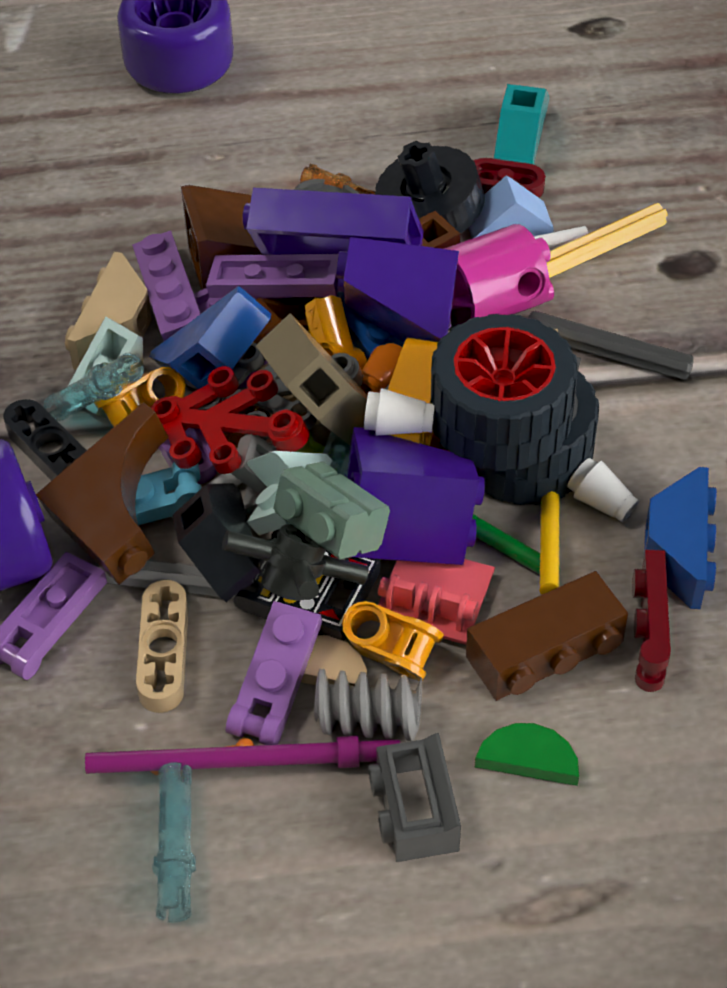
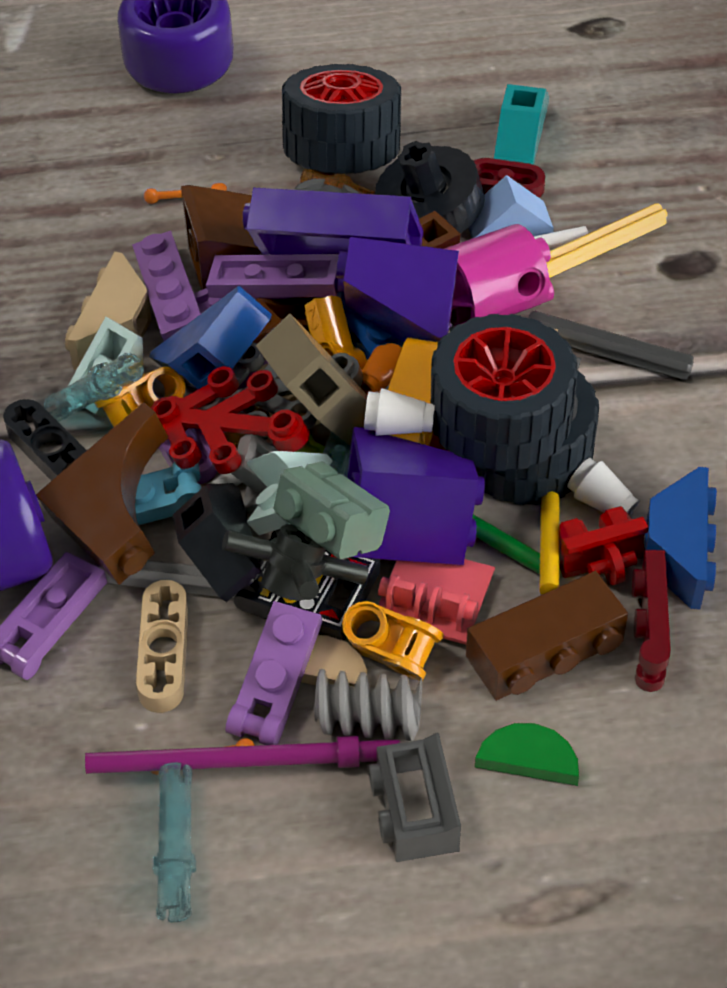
(152, 195): none -> orange hinge
(341, 118): none -> black wheel
(604, 549): none -> red hips

